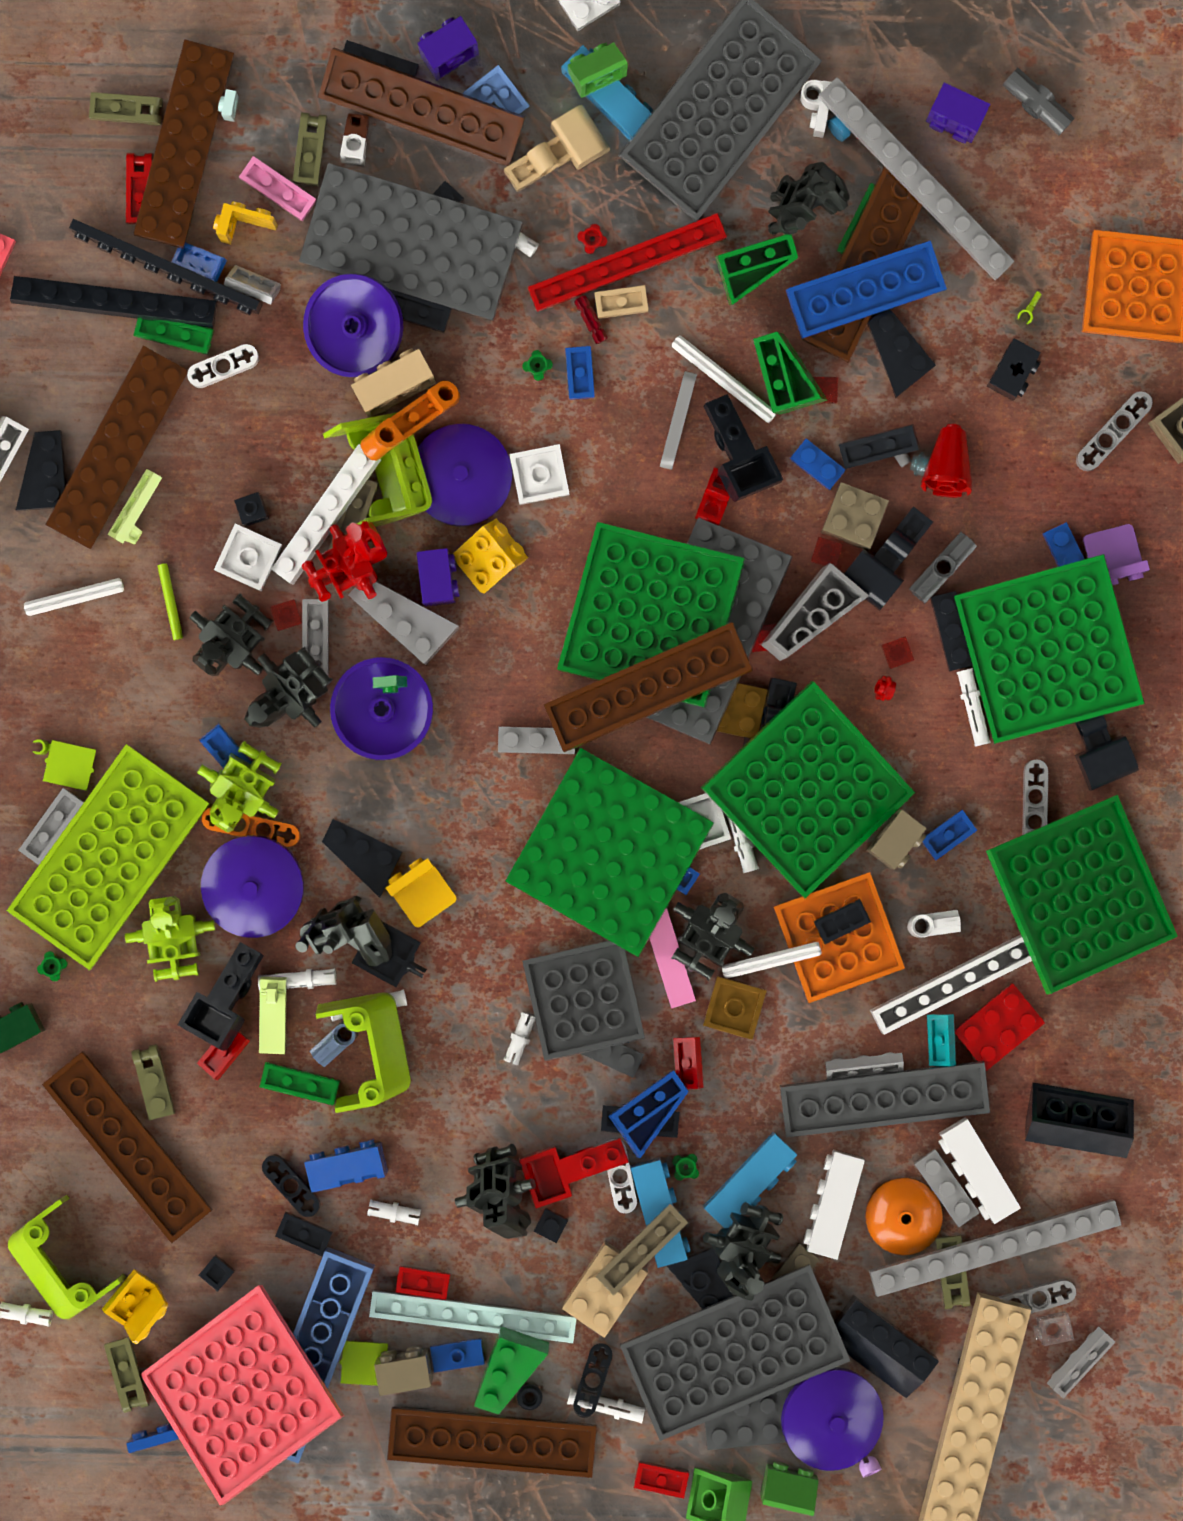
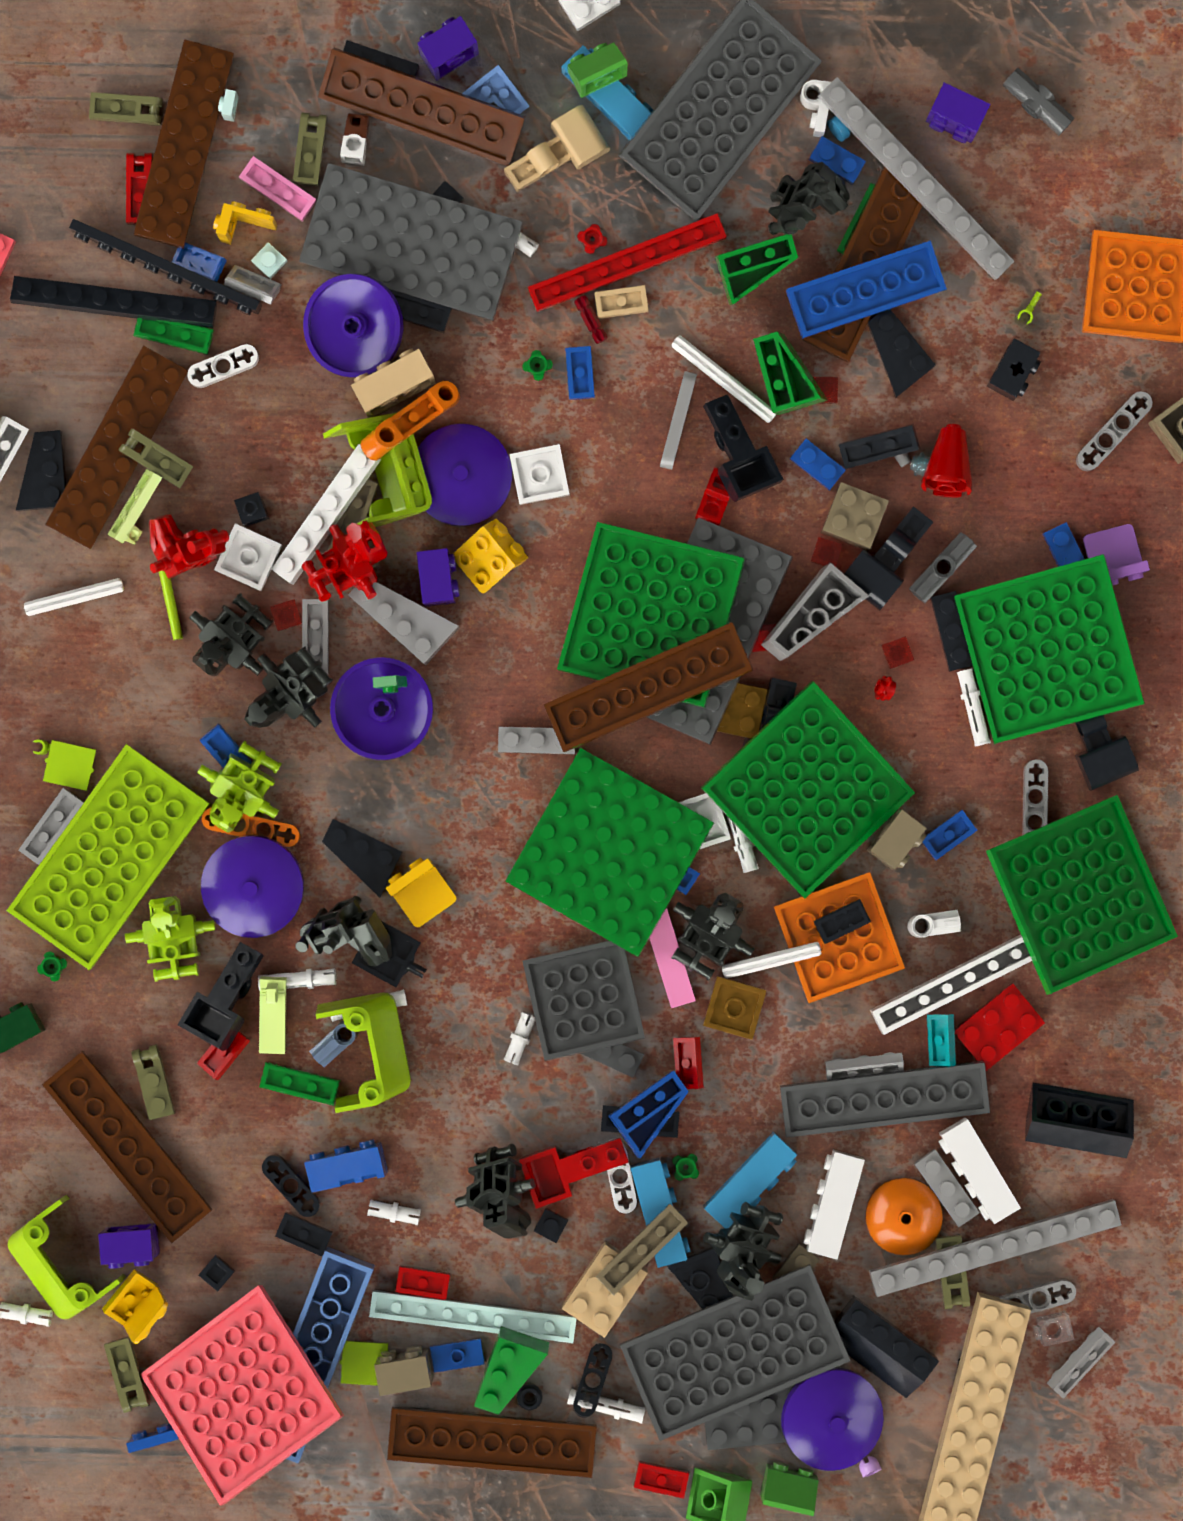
(129, 1244): none -> dark purple brick
(156, 459): none -> olive plate
(183, 552): none -> red piece
(269, 260): none -> light aqua plate
(838, 159): none -> blue plate

